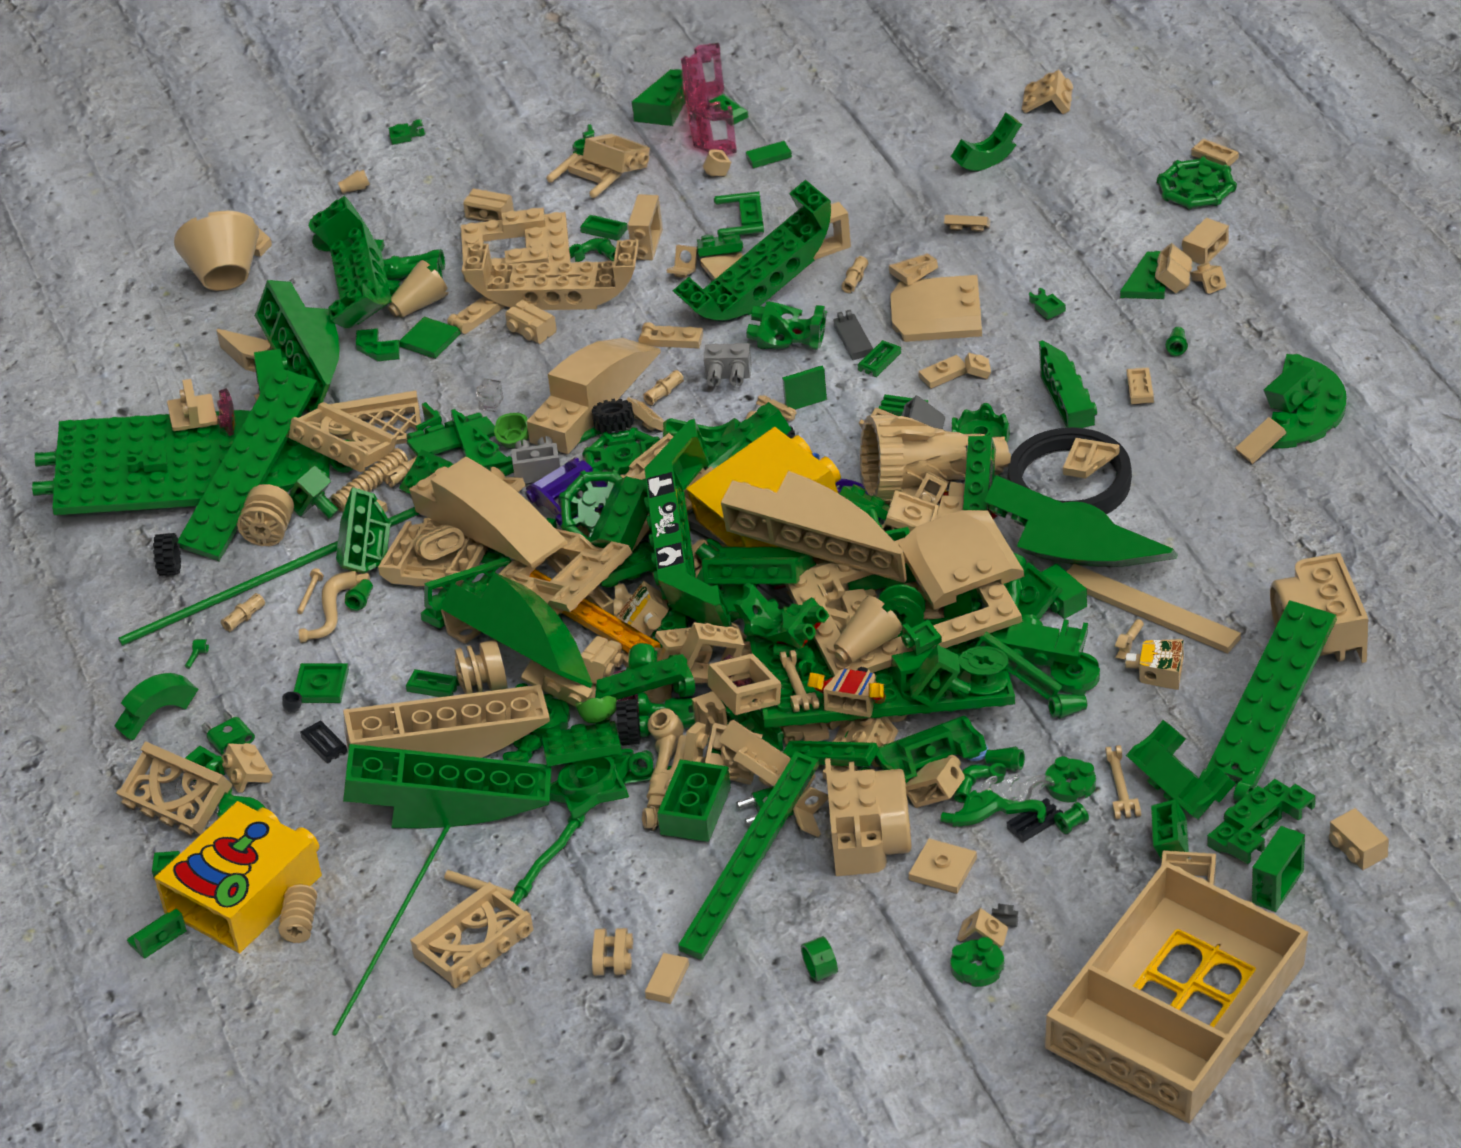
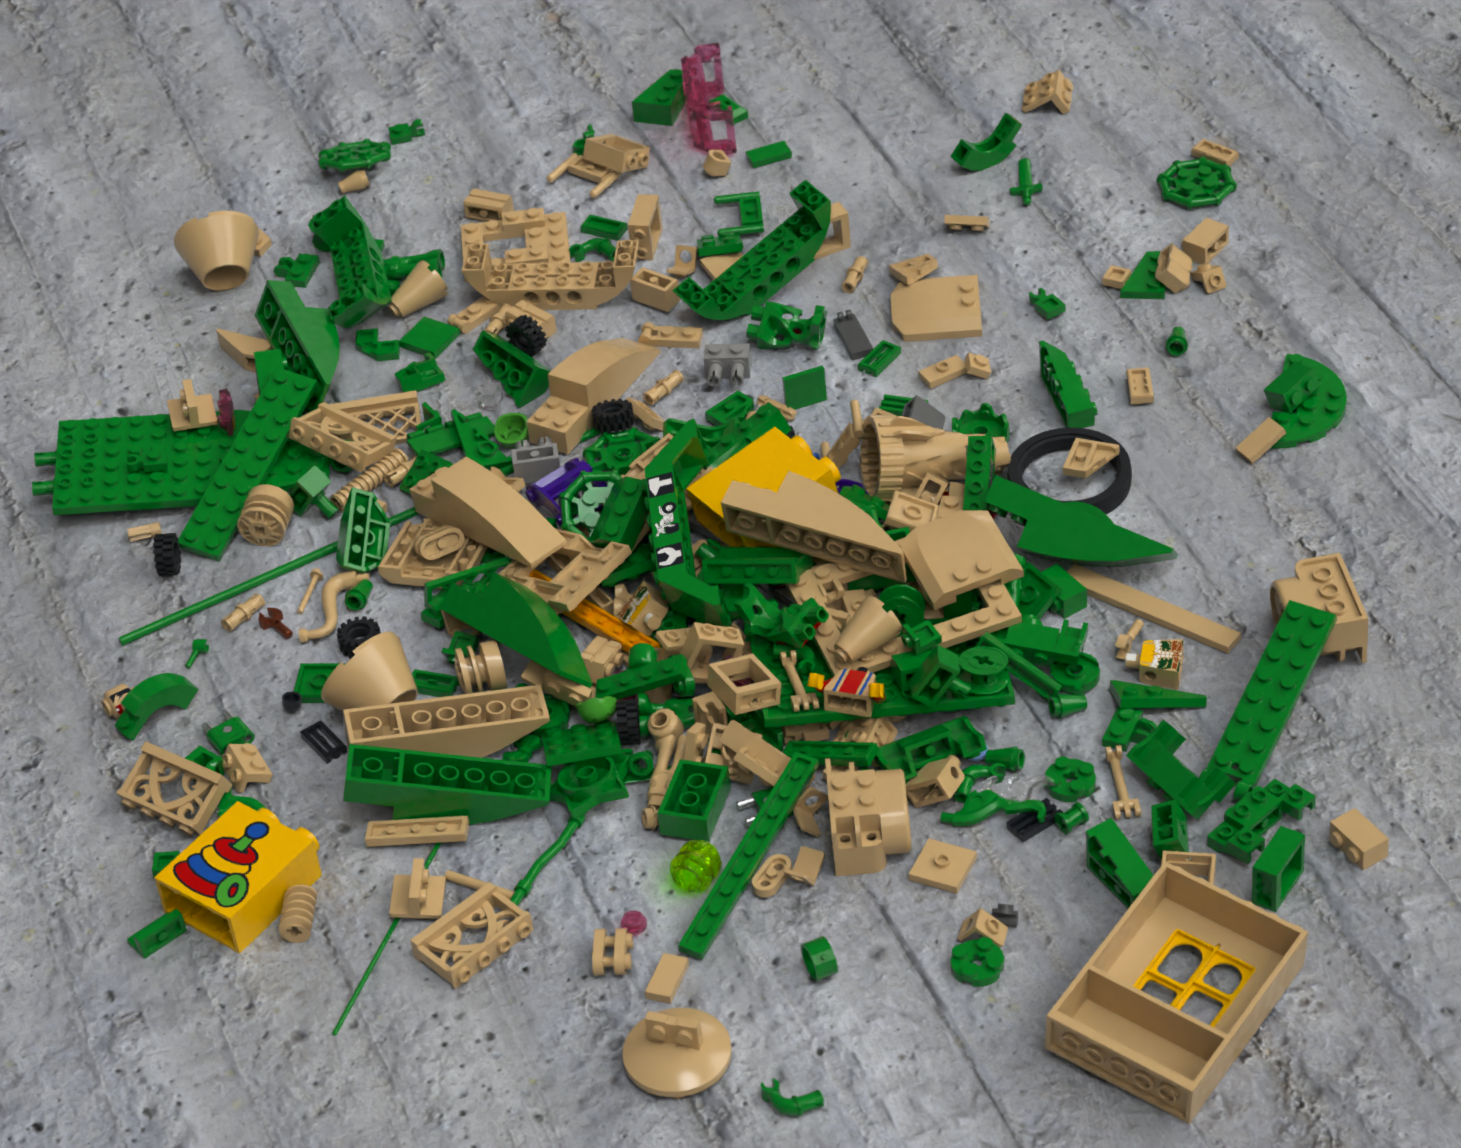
(113, 699): none -> tan head
(144, 531): none -> tan piece
(275, 622): none -> copper bar
(297, 271): none -> green hinge
(354, 155): none -> green plate
(354, 629): none -> black tyre
(371, 677): none -> tan cone
(417, 831): none -> tan plate
(417, 894): none -> tan bracket
(420, 375): none -> green slope
(460, 640): none -> green bracket
(498, 320): none -> tan pin
(518, 372): none -> green wedge
(526, 335): none -> black tyre
(634, 922): none -> clear pink plate
(654, 289): none -> tan brick
(677, 1052): none -> tan bracket
(695, 866): none -> clear neon green piece
(732, 407): none -> green wing
(769, 878): none -> tan plate
(793, 1105): none -> green piece
(806, 866): none -> tan bracket
(847, 440): none -> tan plate
(1025, 187): none -> green sword
(1116, 277): none -> tan plate
(1116, 862): none -> green wedge
(1127, 727): none -> green hinge
(1143, 696): none -> green wing

